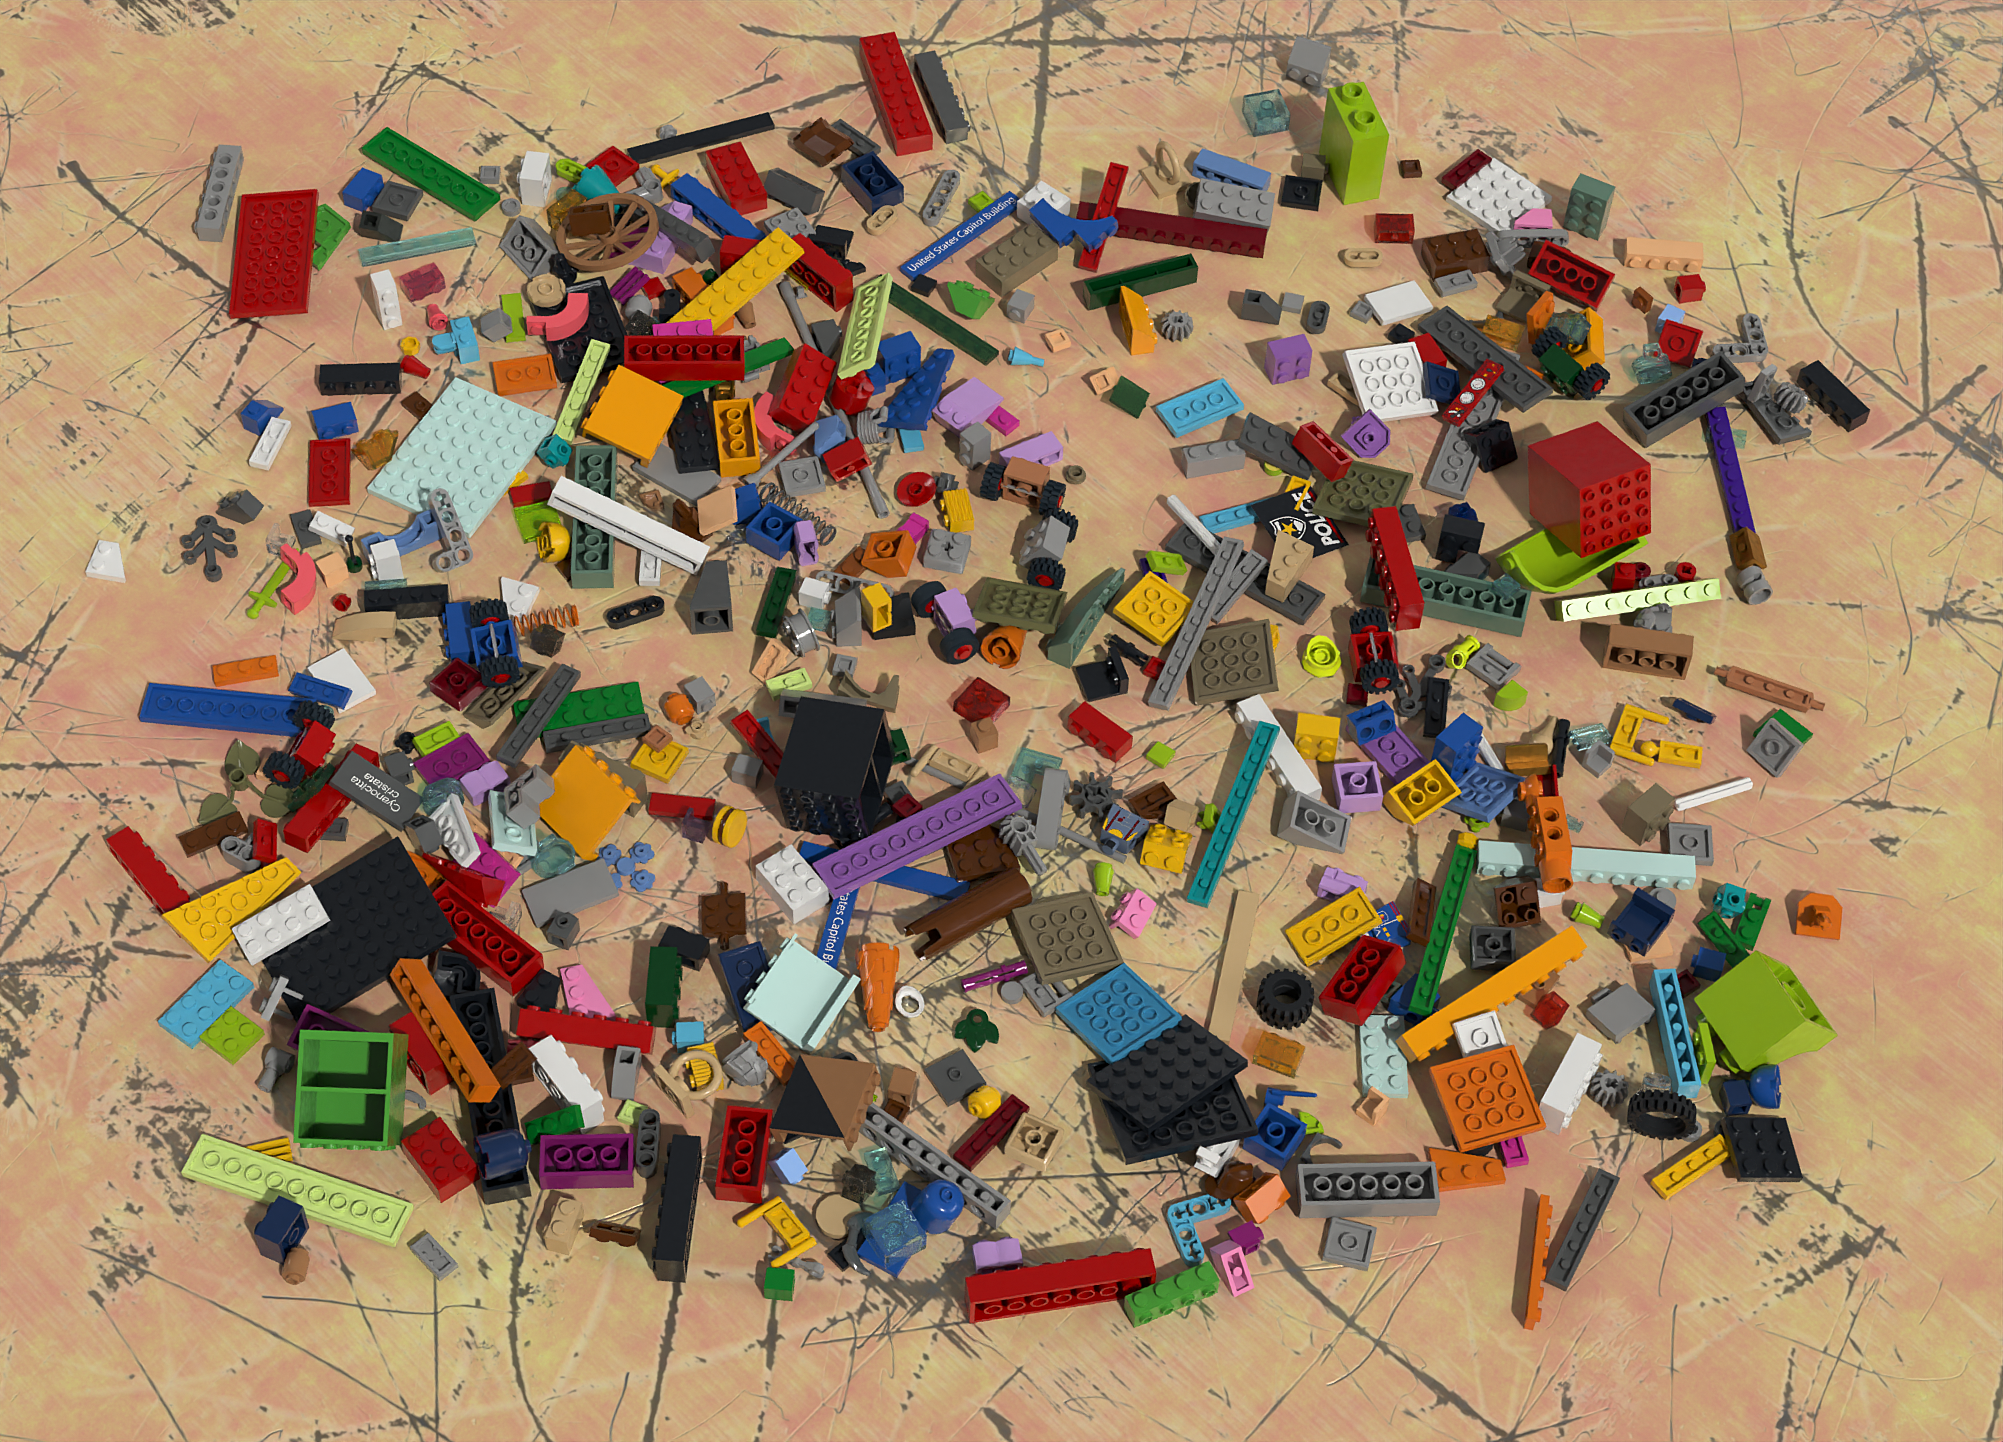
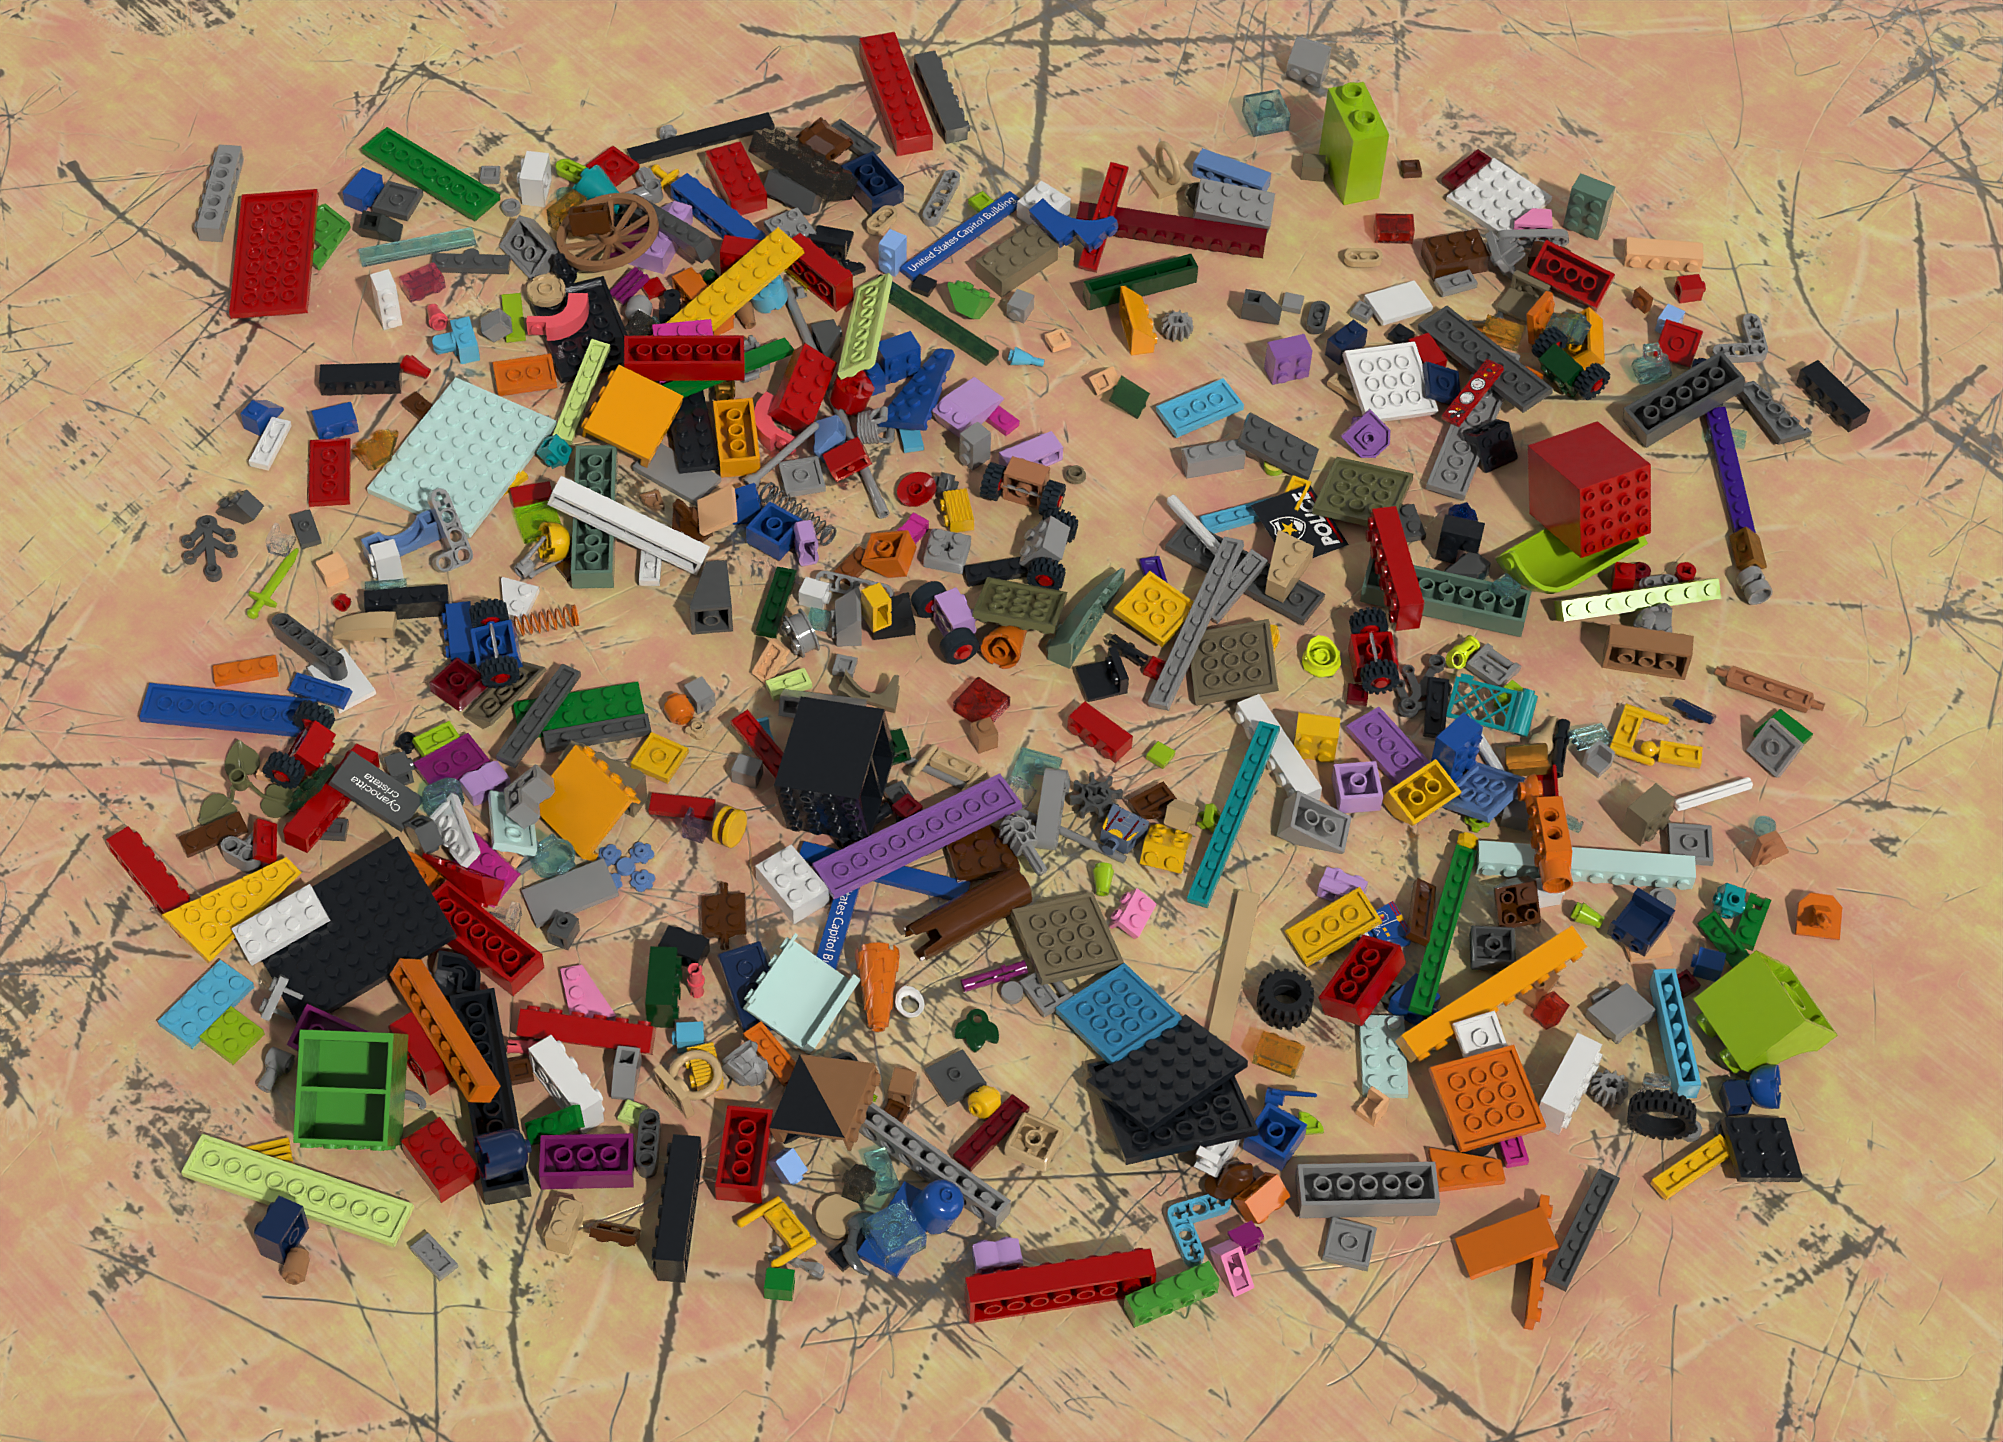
(106, 562): white wing -> none
(303, 588): coral arch -> none
(310, 646): none -> dark grey beam
(330, 528): white plate -> none
(353, 559): hinge -> none
(410, 346): yellow tile -> none
(472, 262): none -> dark grey hinge
(513, 1064): reddish brown plate -> none
(525, 566): none -> light grey plant
(541, 992): black wing -> none
(546, 640): clear smoke brick -> none
(638, 605): black beam -> none
(657, 738): nougat tile -> none
(695, 980): none -> coral pin
(771, 296): none -> medium azure brick
(803, 164): none -> clear smoke brick
(892, 252): none -> light blue brick
(1001, 569): none -> black plate
(1166, 562): lime plate -> none
(1301, 193): black tile -> none
(1319, 1139): dark grey cap -> none
(1322, 451): red brick -> none
(1349, 337): none -> dark blue brick
(1371, 722): blue brick -> none
(1506, 1243): none -> orange tile
(1520, 707): none -> teal piece
(1703, 1052): lime plate -> none
(1762, 383): light grey plate -> none
(1764, 825): none -> clear light blue tile
(1767, 848): none -> nougat wing
(1790, 397): light grey gear -> none

